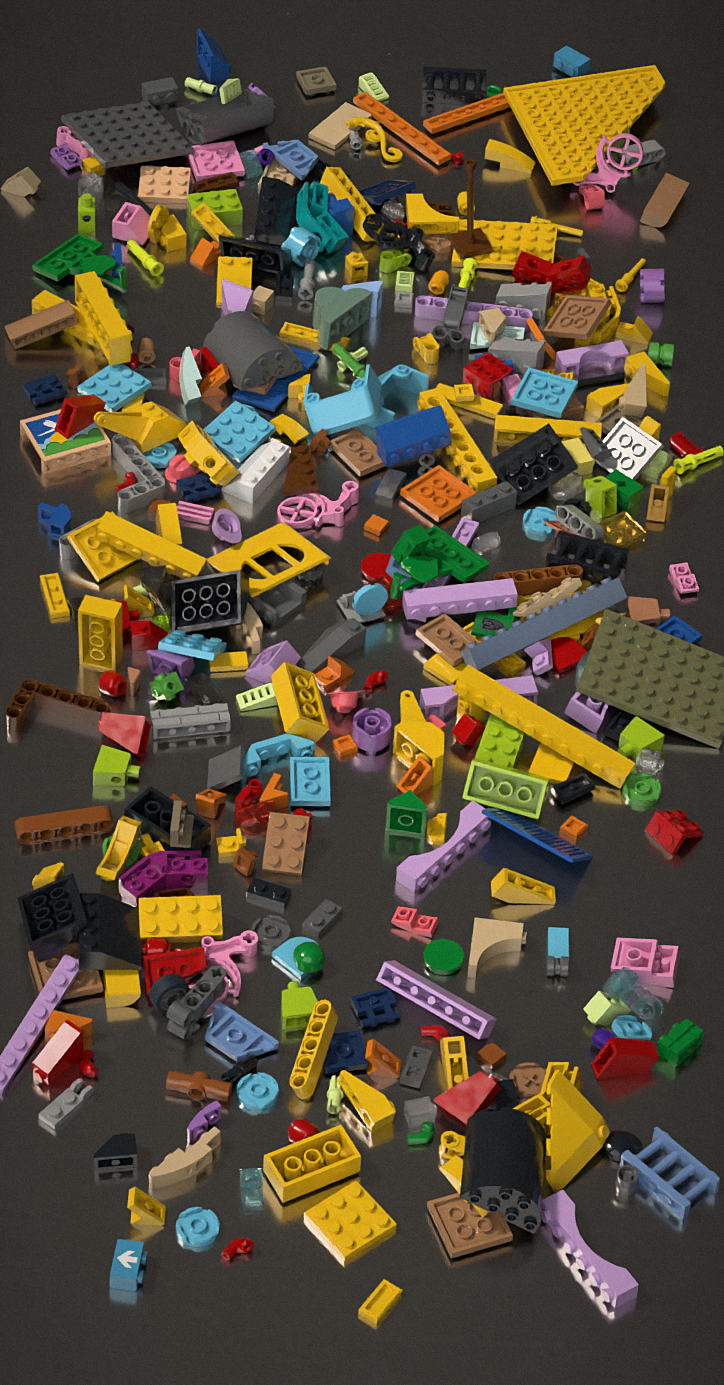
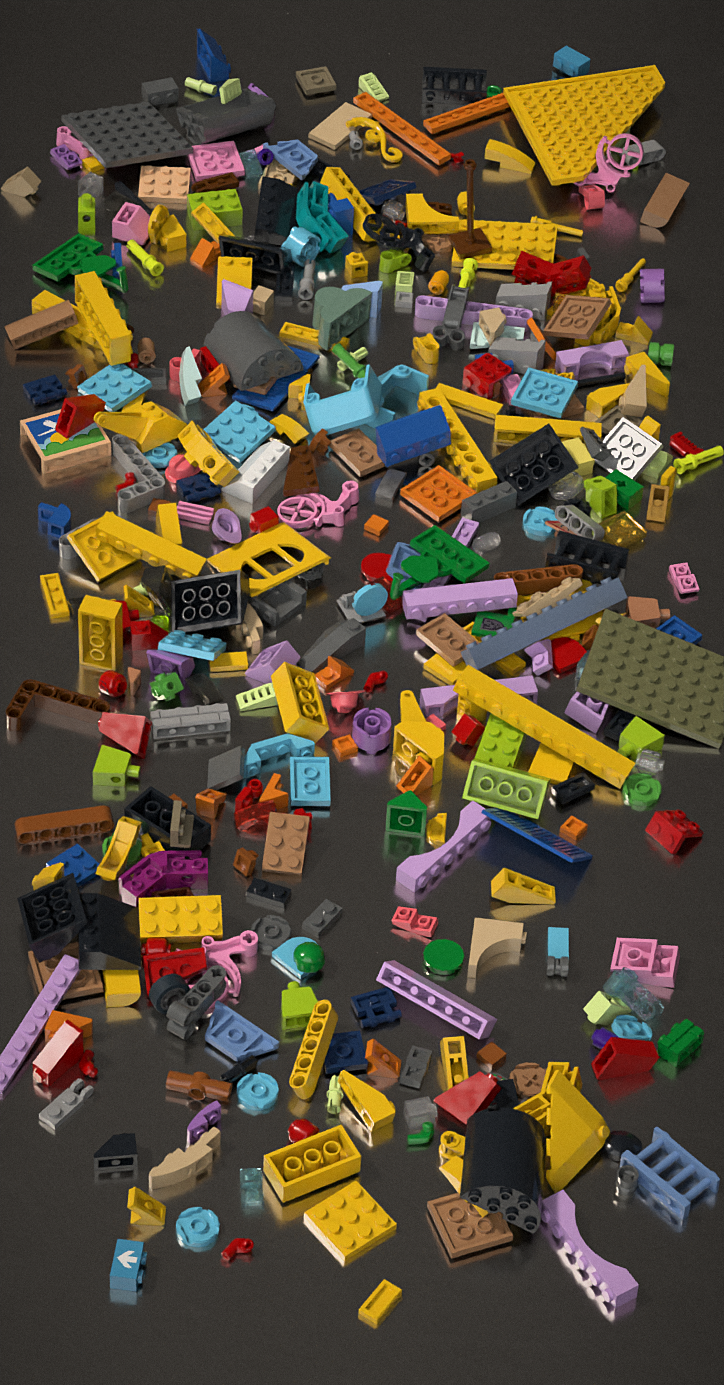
(78, 862): none -> blue plate
(229, 845): yellow bracket -> none
(263, 520): none -> red brick
(411, 543): green brick -> none
(436, 1031): red arm -> none
(464, 392): yellow plate -> none

